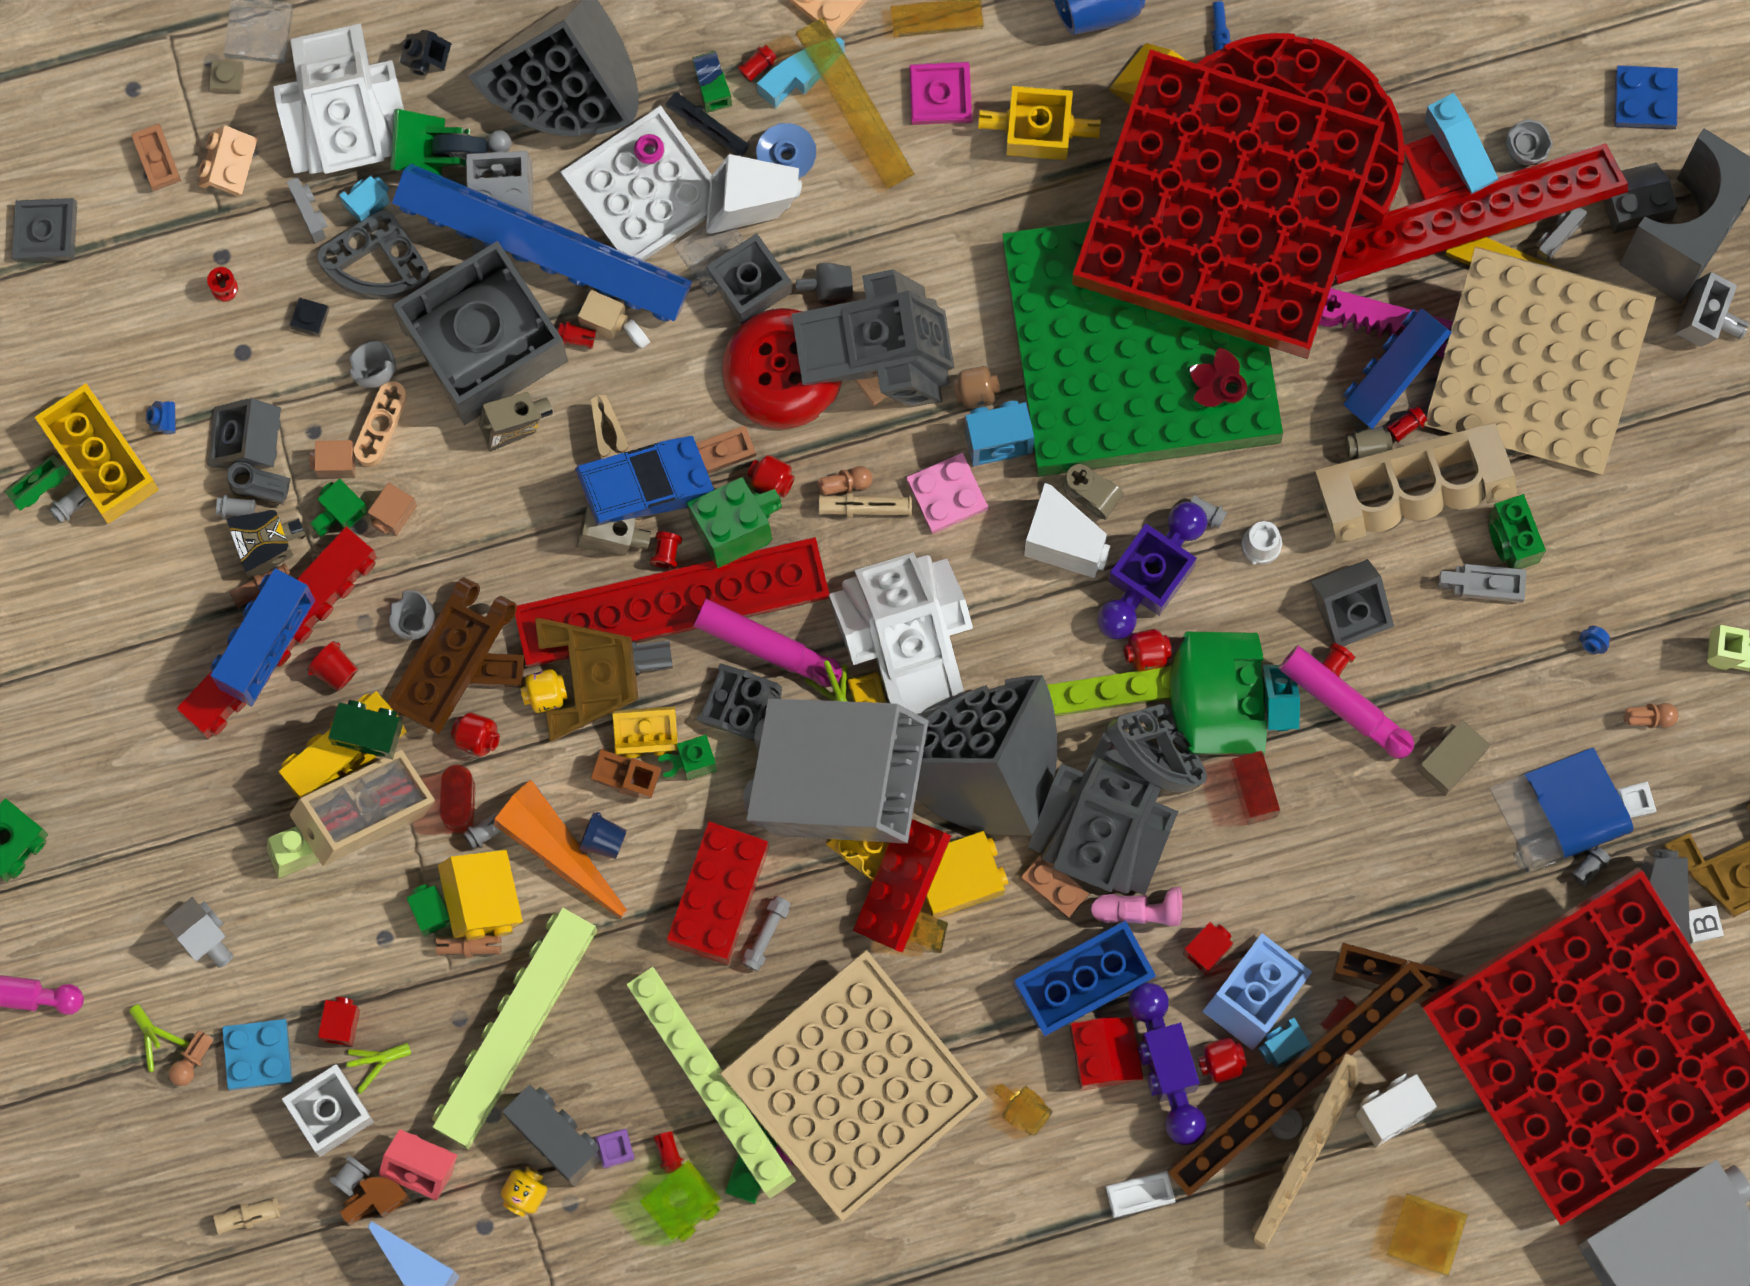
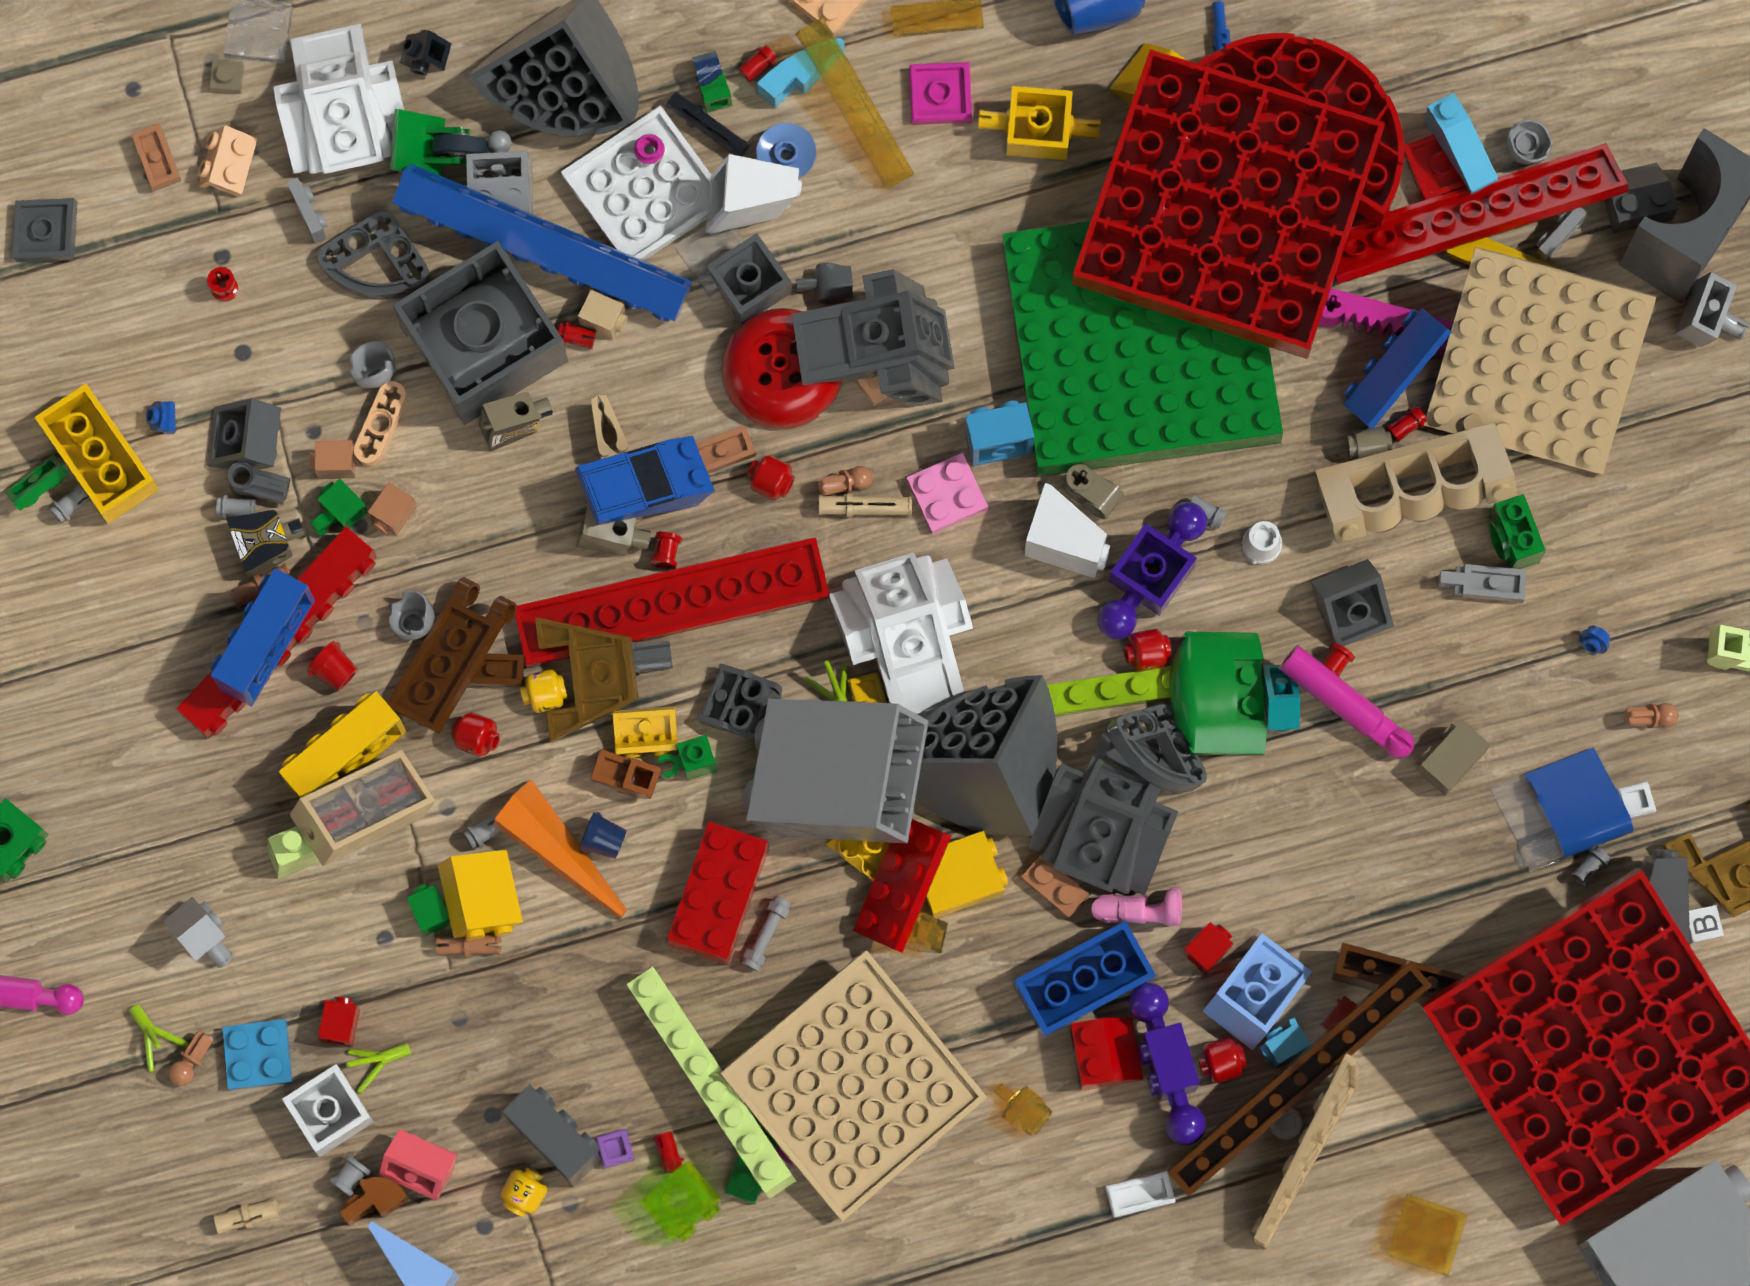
(309, 317): black plate -> none
(366, 198): medium azure brick -> none
(366, 729): dark green brick -> none
(457, 799): clear red brick -> none
(514, 1028): yellowish green brick -> none
(636, 334): white tile -> none
(733, 520): green hinge -> none
(765, 643): dark pink piece -> none
(976, 387): medium nougat head -> none
(1214, 379): dark red plate -> none
(1254, 787): clear red brick -> none
(1396, 1109): white brick -> none
(1646, 97): blue plate -> none

